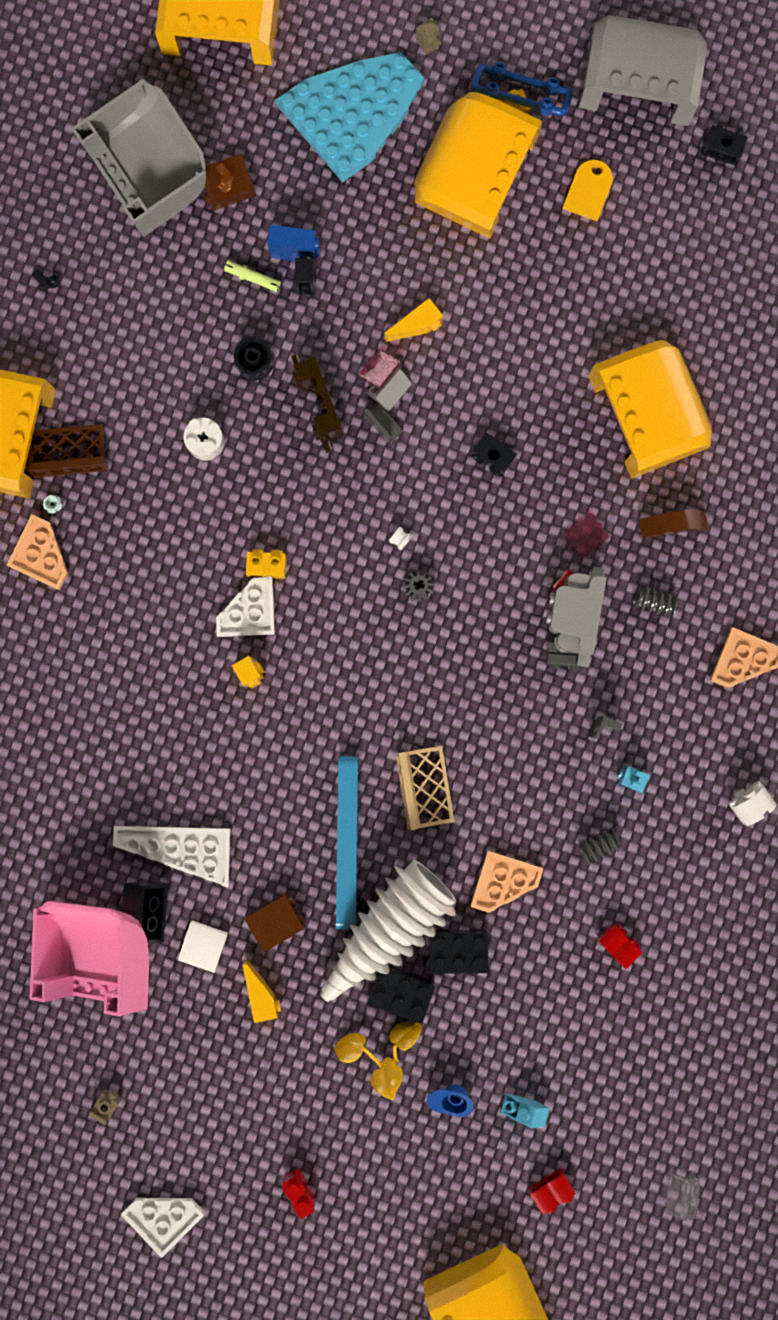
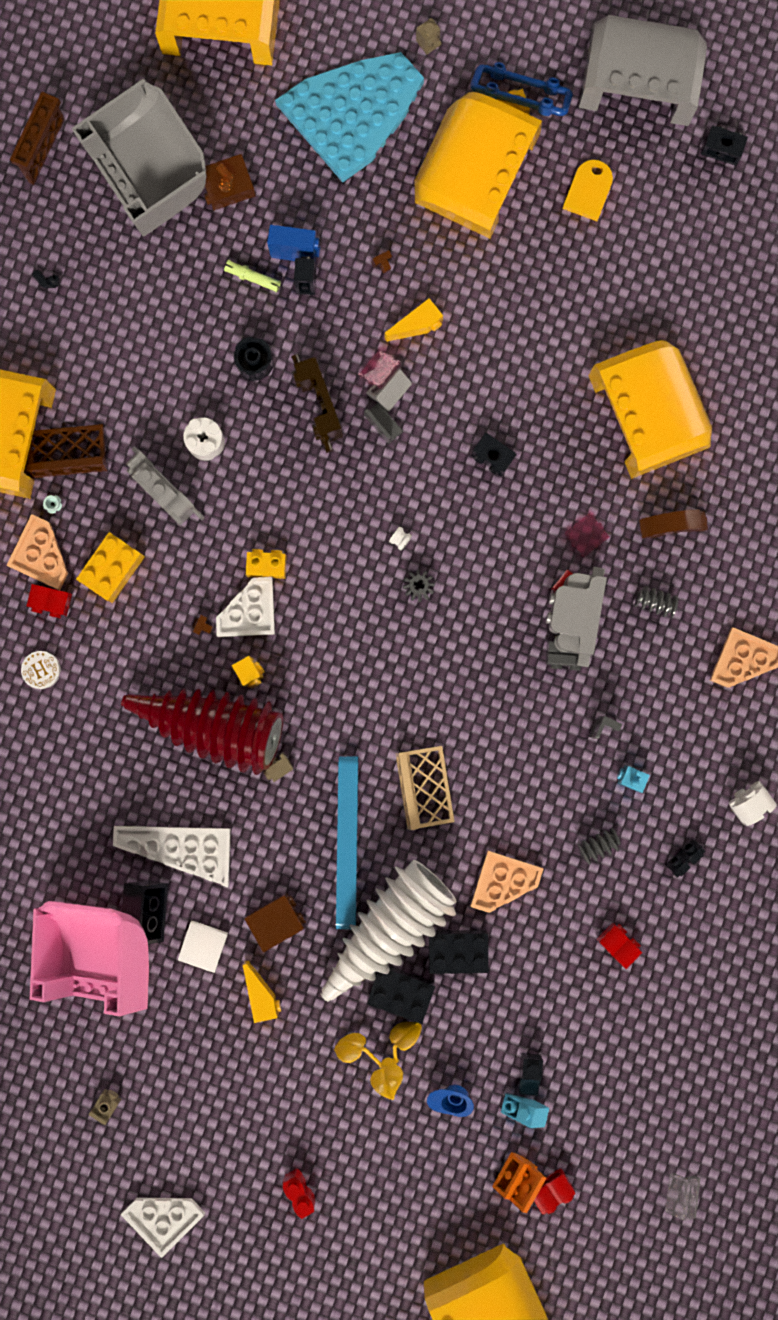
(38, 136): none -> reddish brown fence
(40, 670): none -> white tile
(49, 600): none -> red brick
(110, 567): none -> yellow brick
(160, 488): none -> light grey brick
(200, 625): none -> reddish brown tile
(214, 726): none -> dark red cone
(278, 768): none -> dark tan brick
(382, 261): none -> reddish brown tile
(519, 1181): none -> orange brick
(530, 1074): none -> black arch
(679, 863): none -> black hinge

